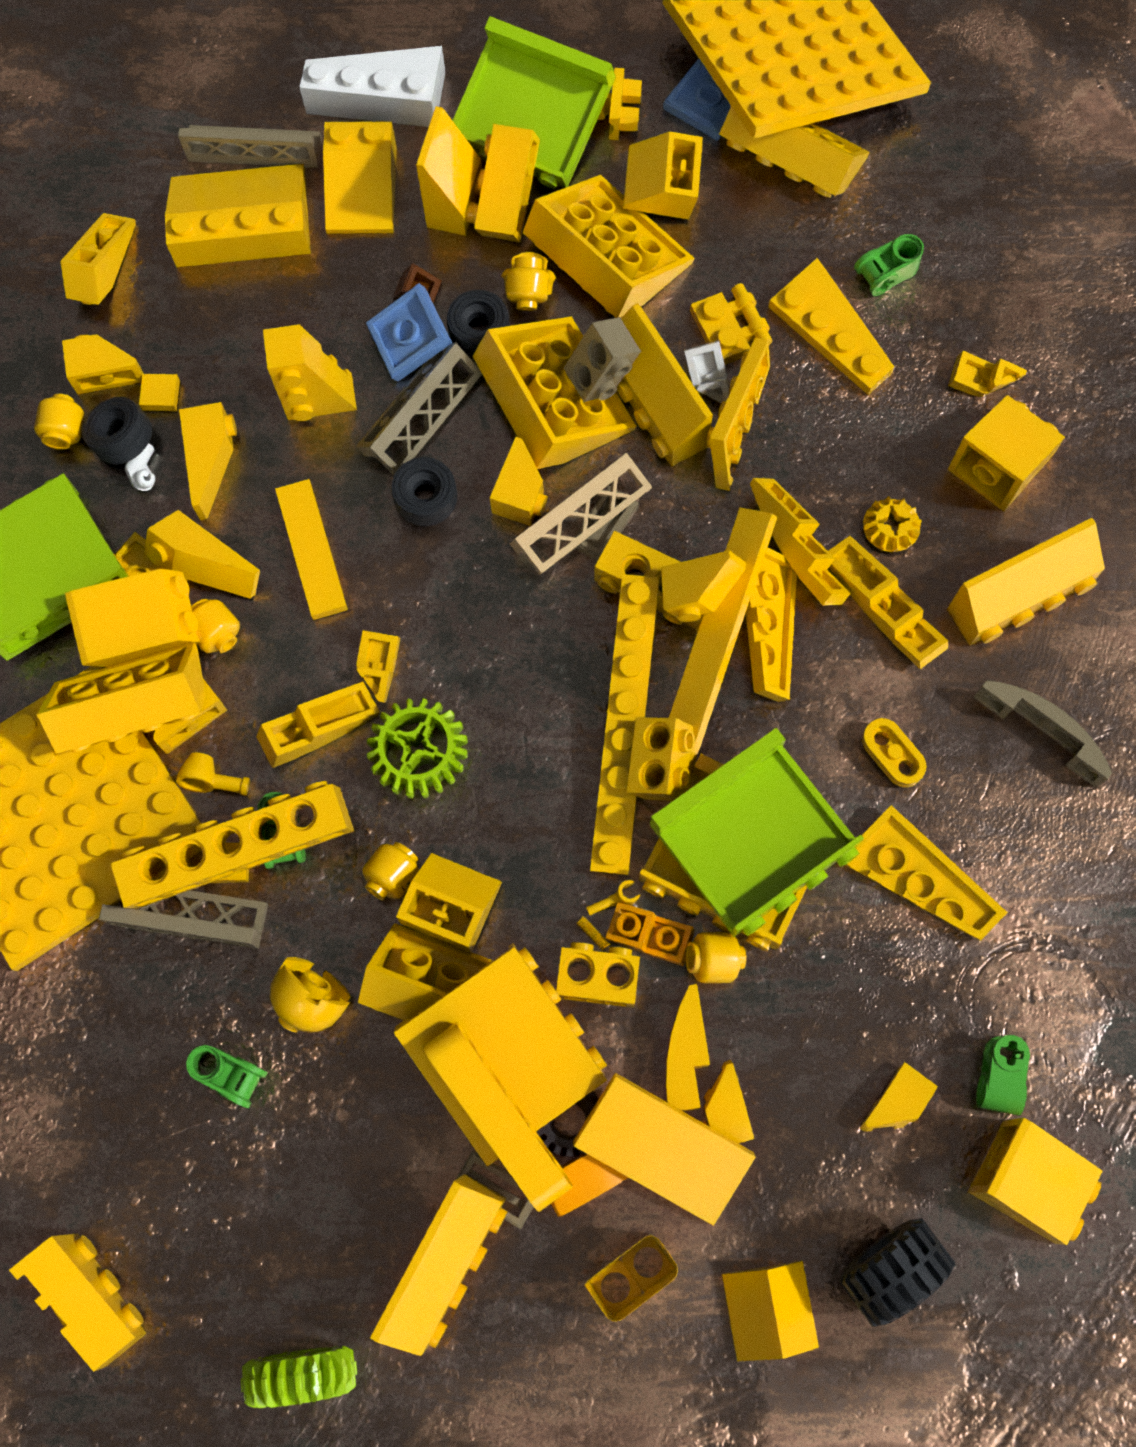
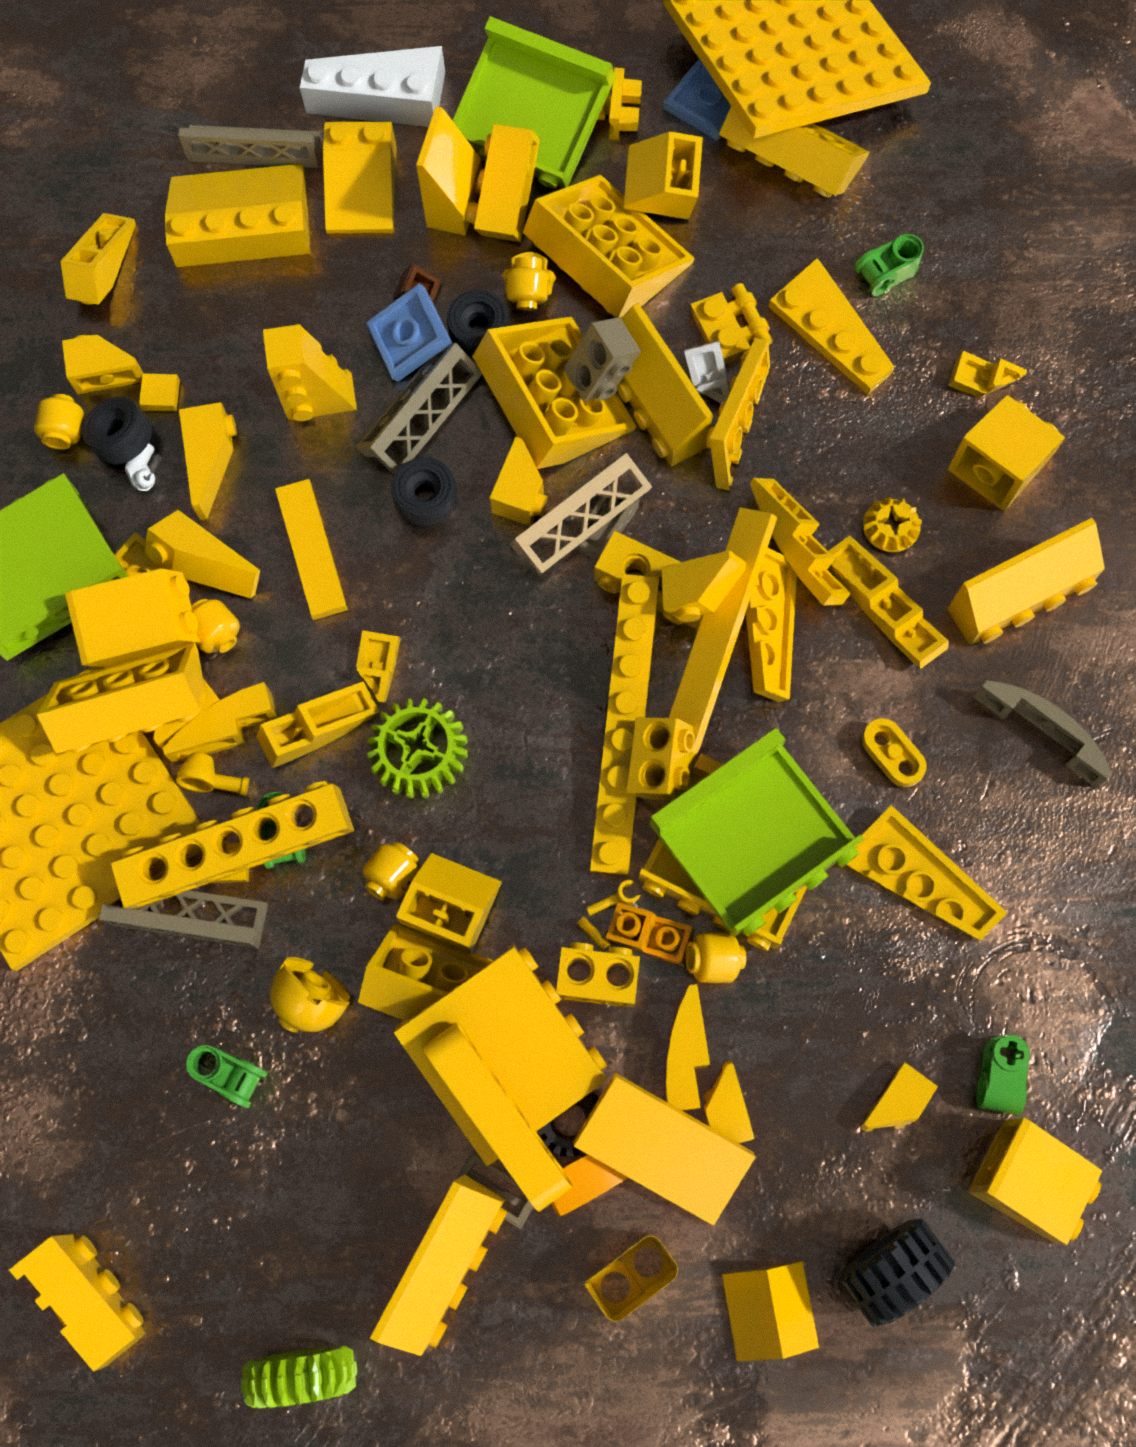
(222, 724): none -> yellow slope

